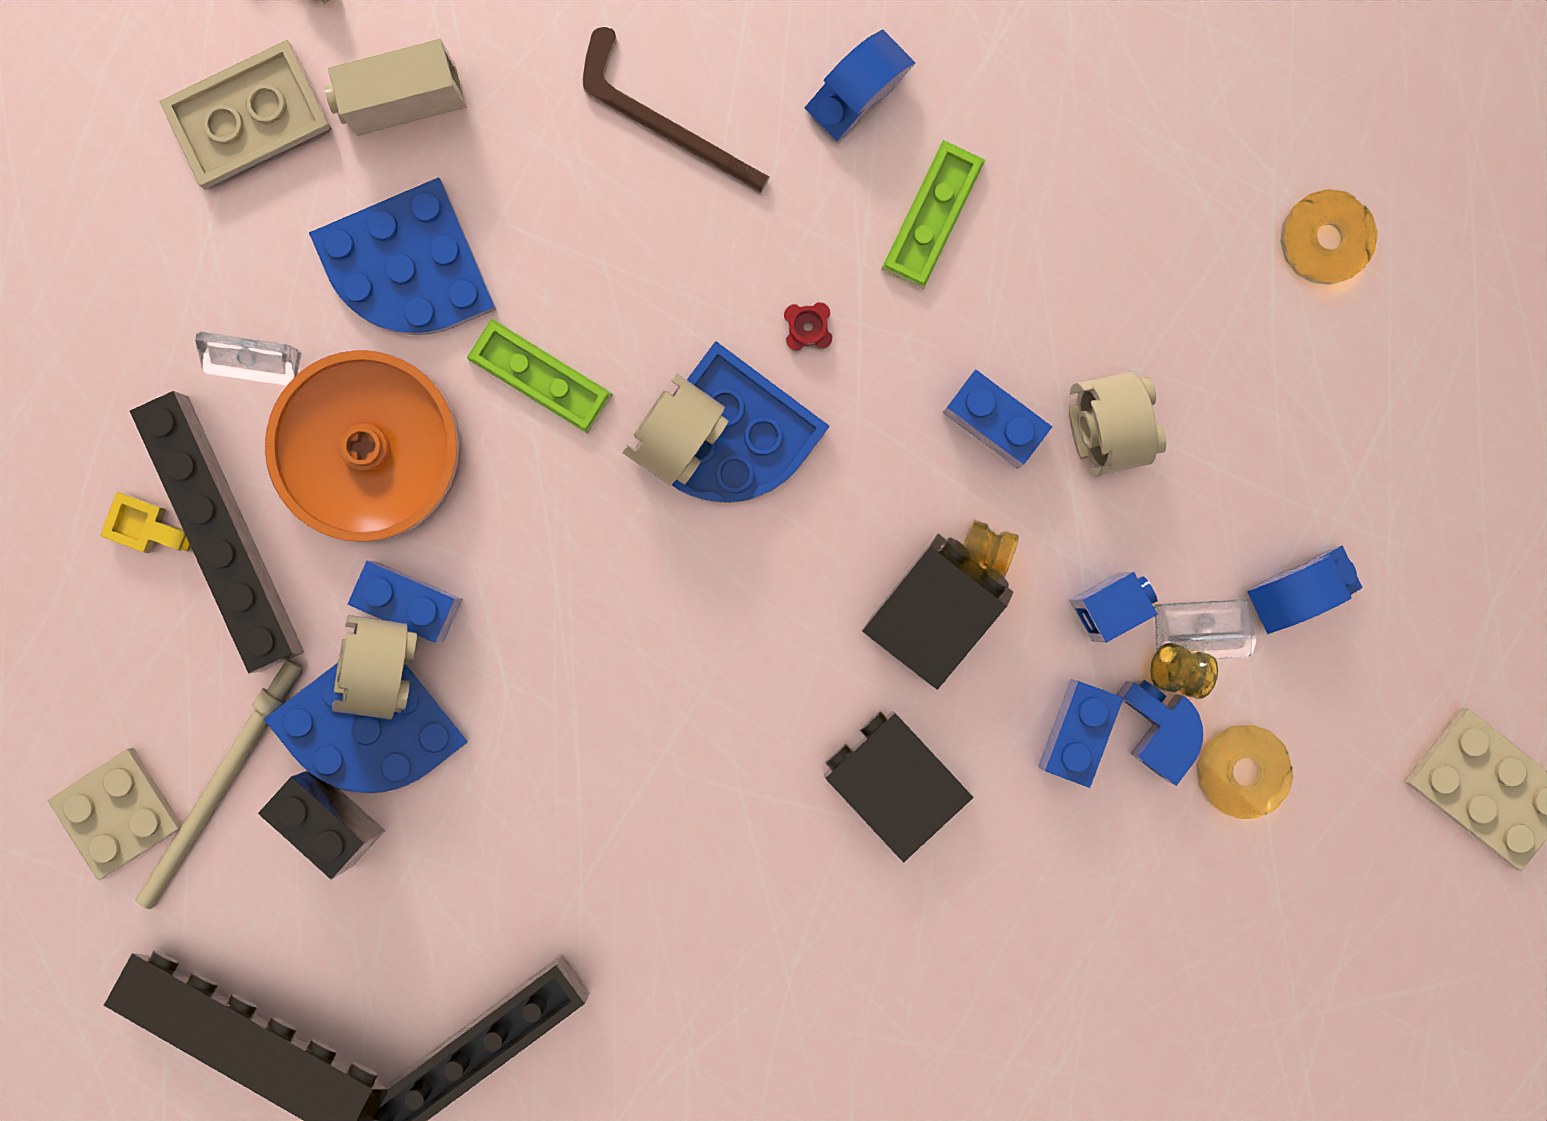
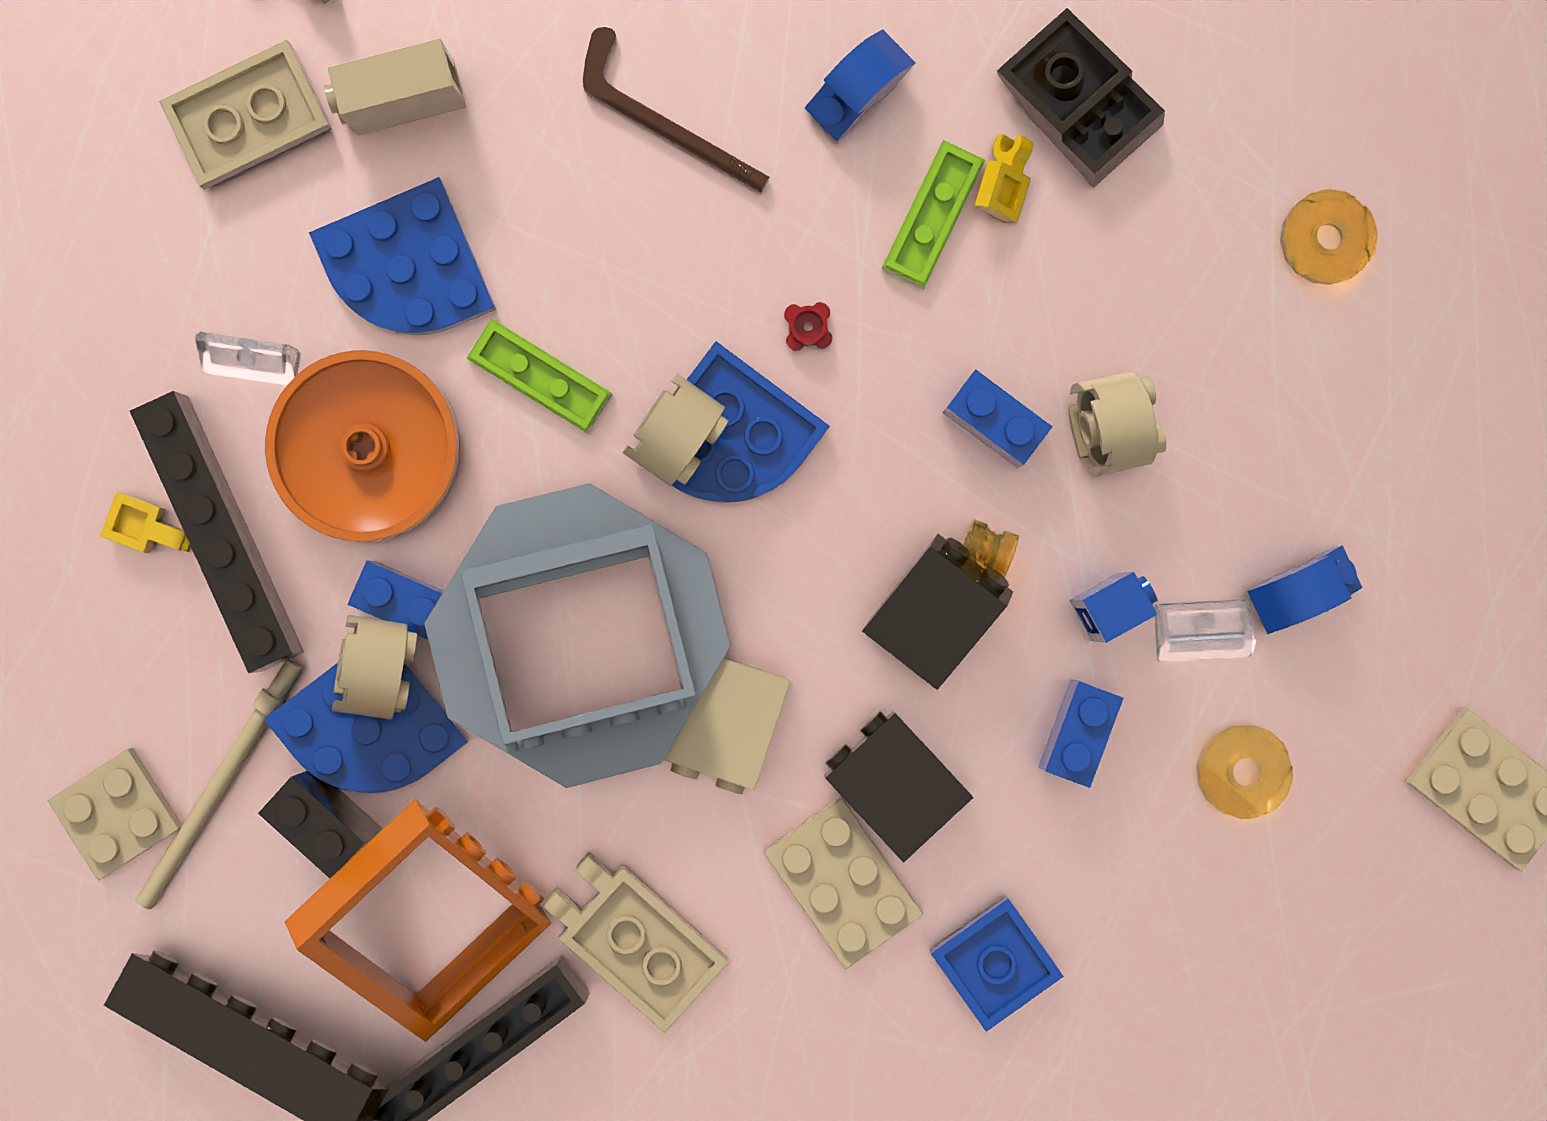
(463, 976): none -> orange window
(552, 540): none -> light grey hinge
(637, 943): none -> tan tile
(730, 727): none -> tan brick
(843, 883): none -> tan plate
(996, 963): none -> blue plate
(1003, 181): none -> yellow plate
(1081, 96): none -> dark brown slope
(1175, 731): blue brick -> none
(1184, 671): clear yellow wheel -> none

